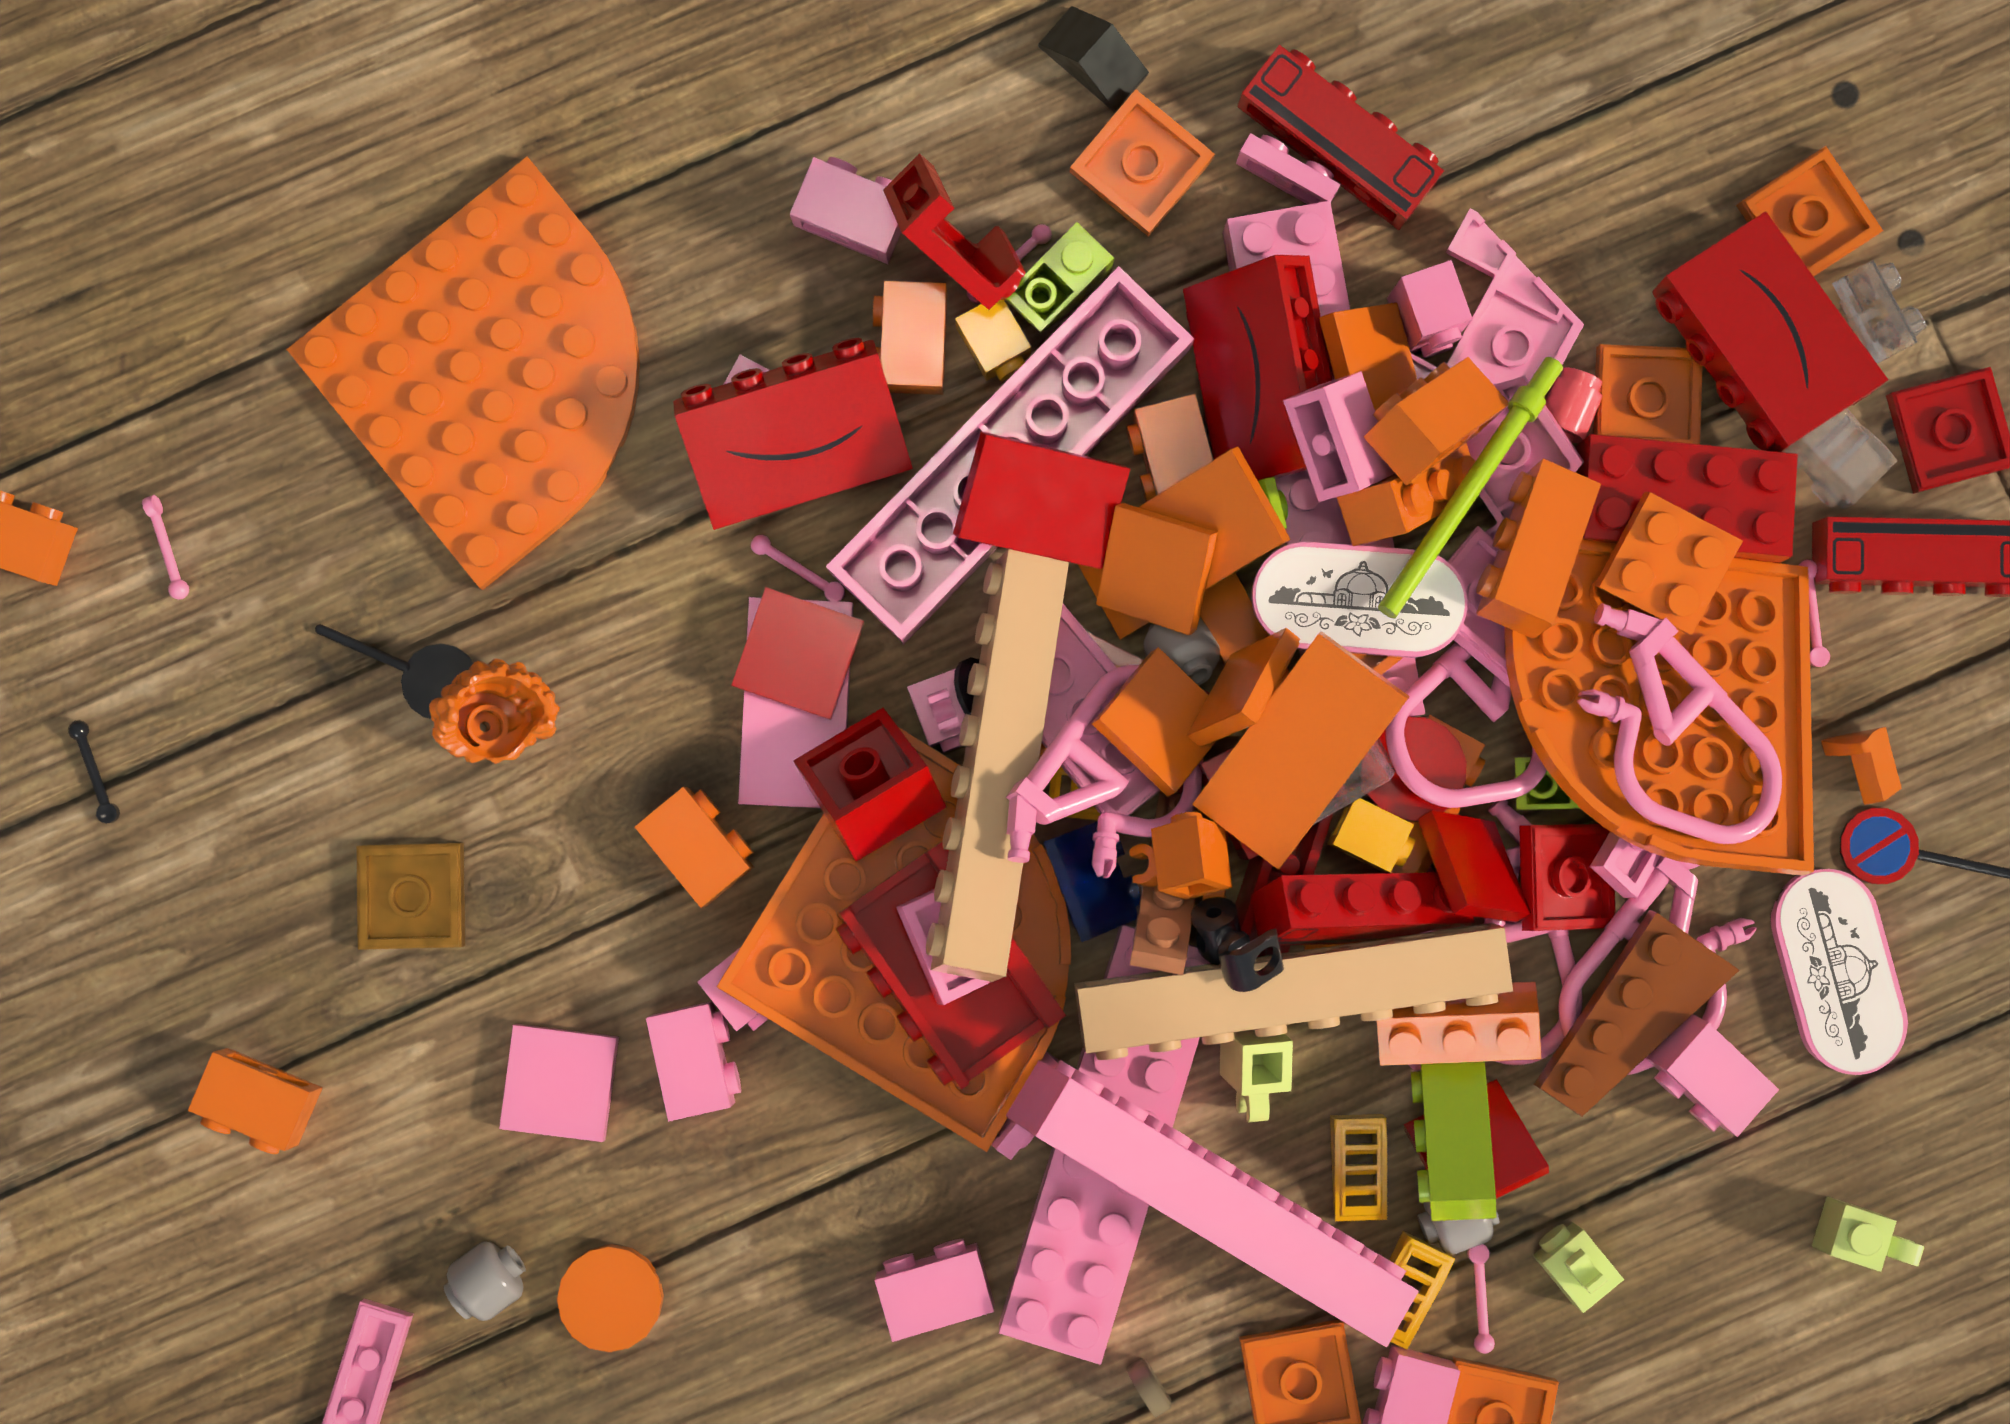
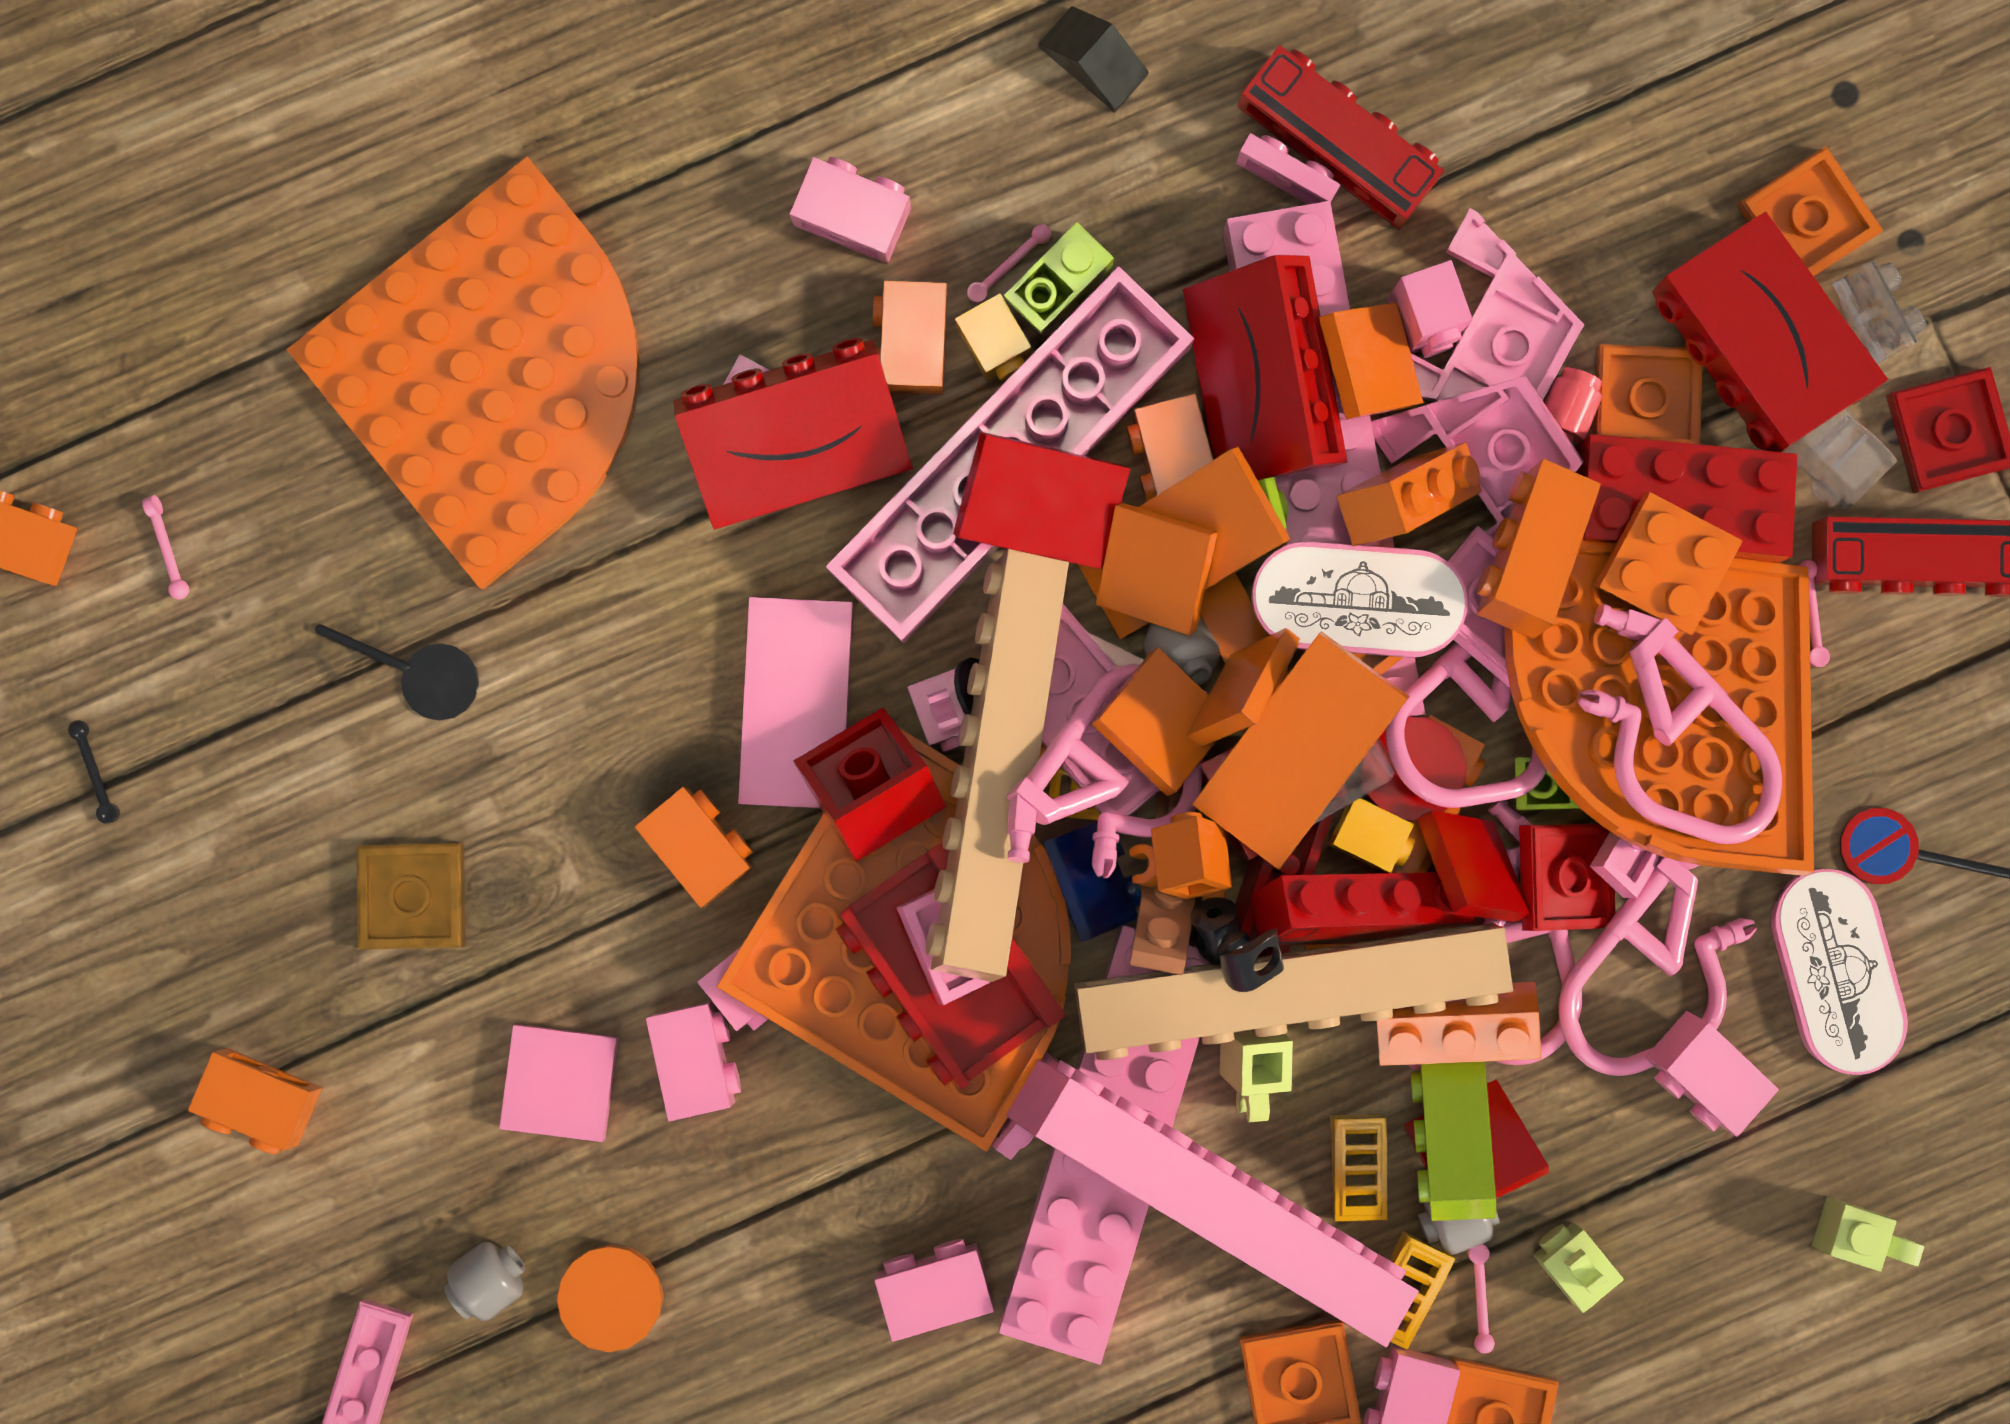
(504, 699): orange hair -> none
(798, 653): tile -> none
(833, 591): bright pink hinge -> none
(920, 204): red panel -> none
(1142, 162): orange plate -> none
(1149, 1387): dark tan tile -> none
(1330, 434): bright pink brick -> none
(1434, 418): orange brick -> none
(1523, 408): lime bar -> none
(1638, 1005): dark orange wing -> none
(1871, 761): orange tile -> none

